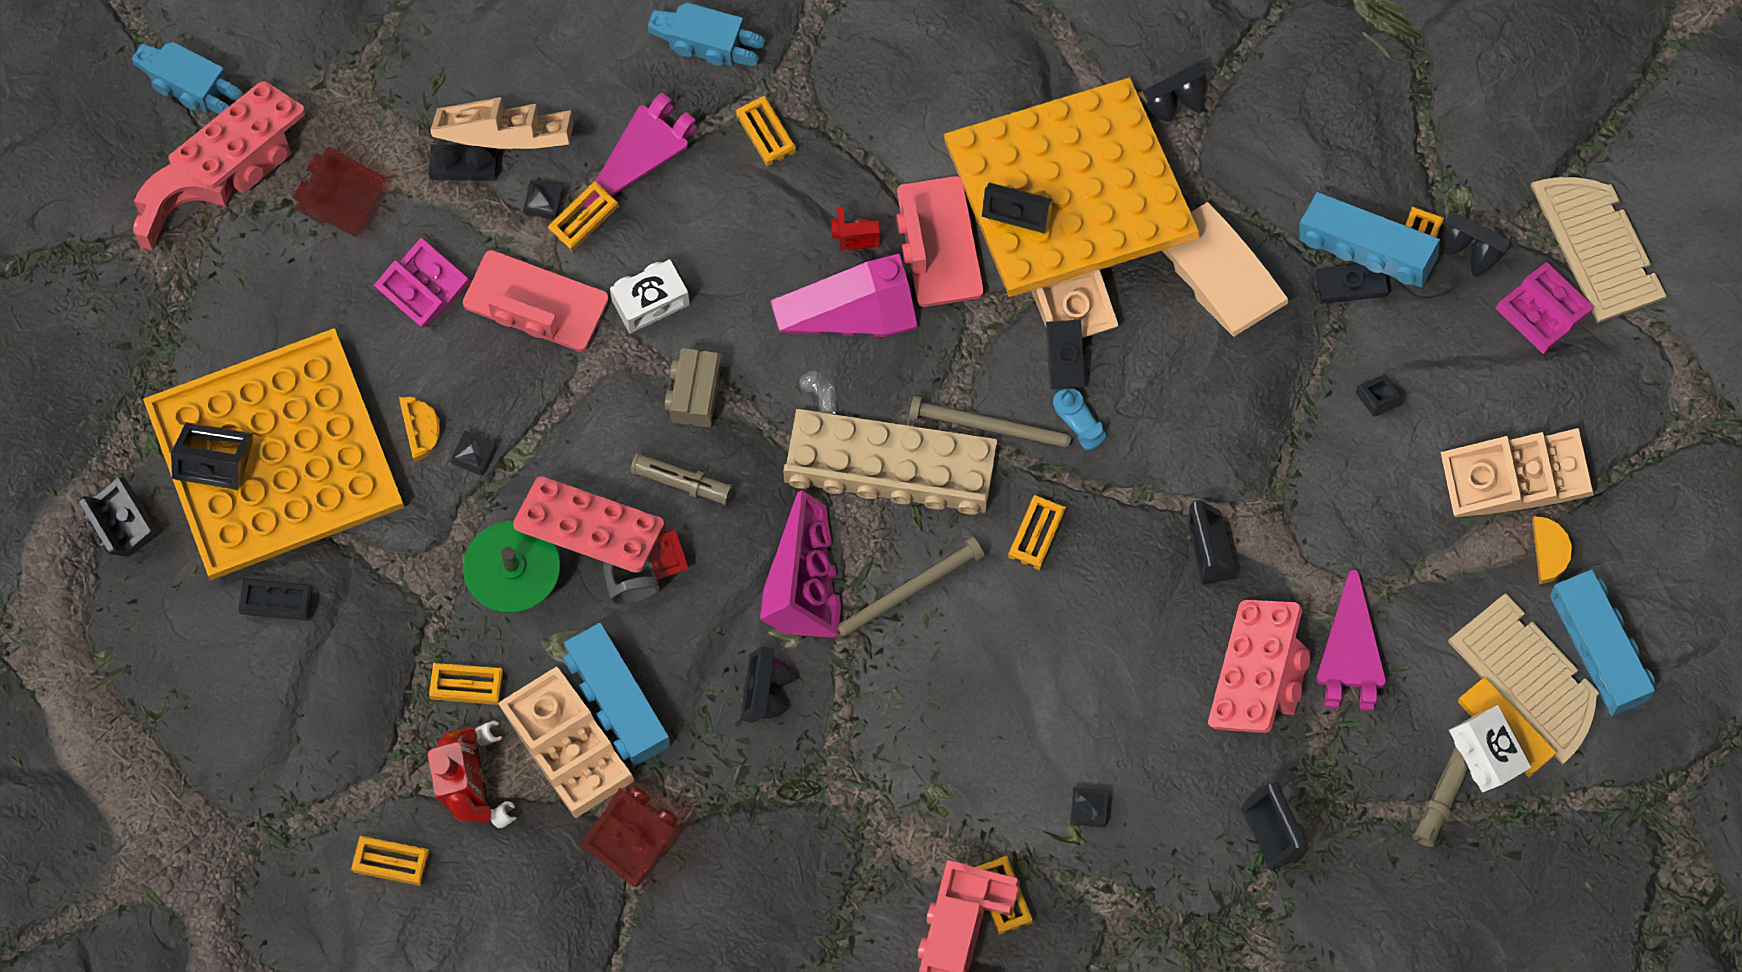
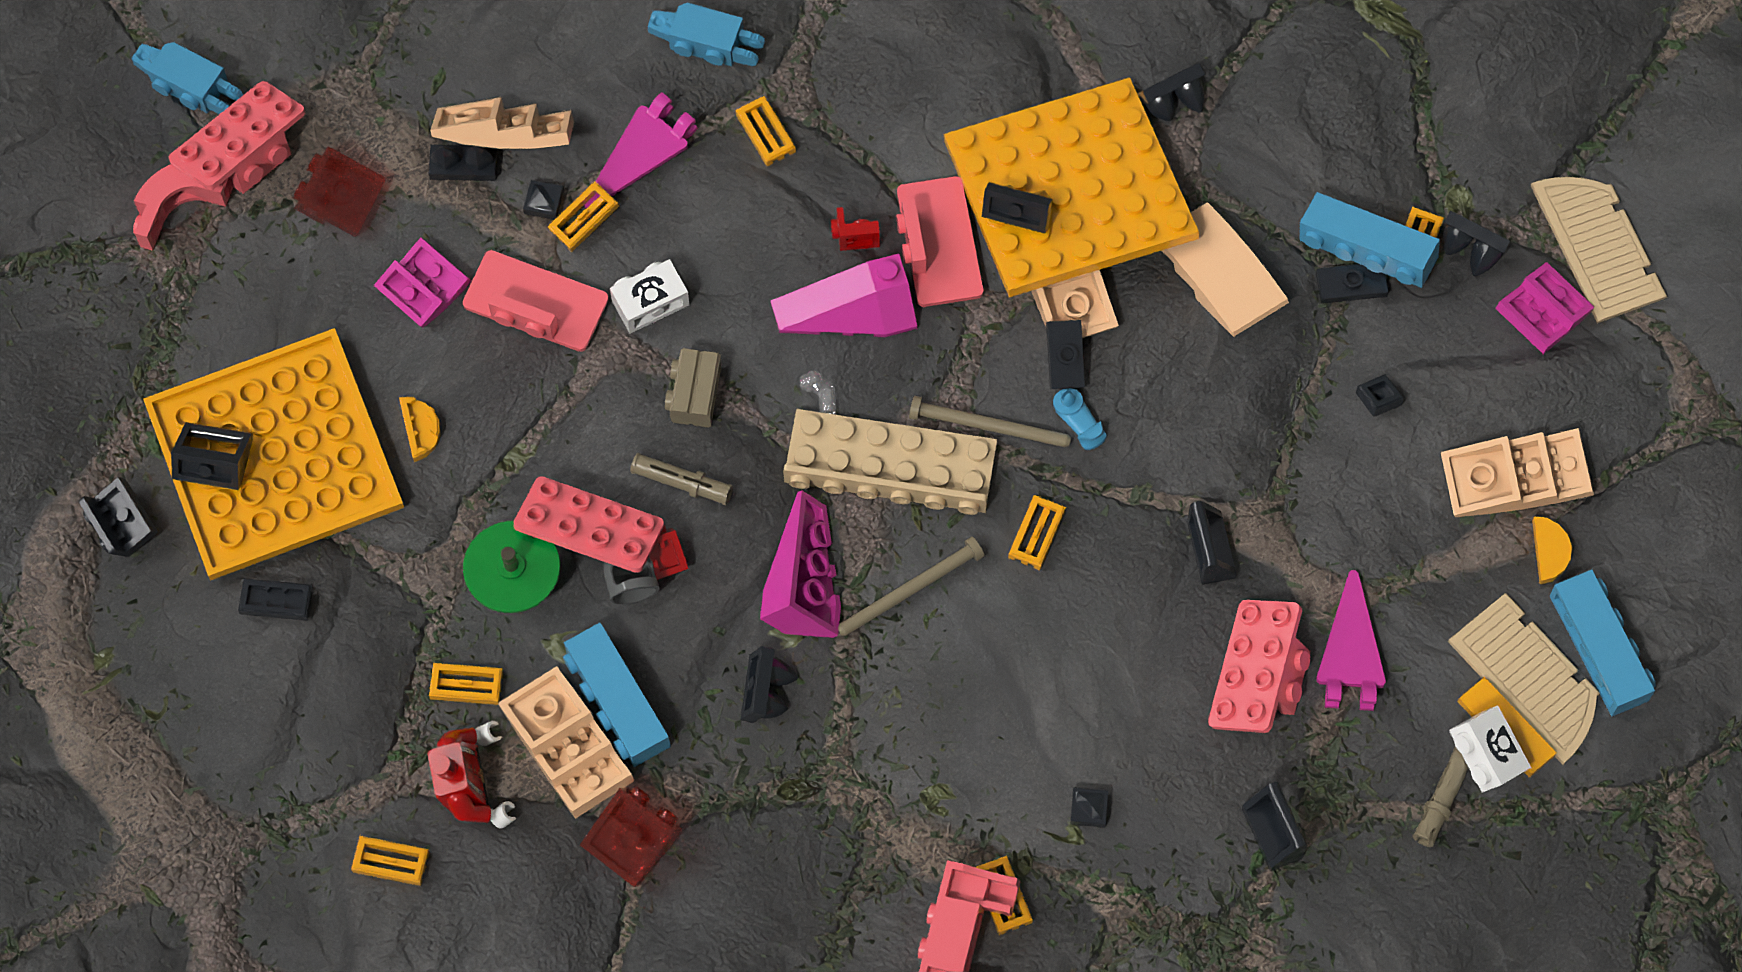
(473, 453): black tile -> none

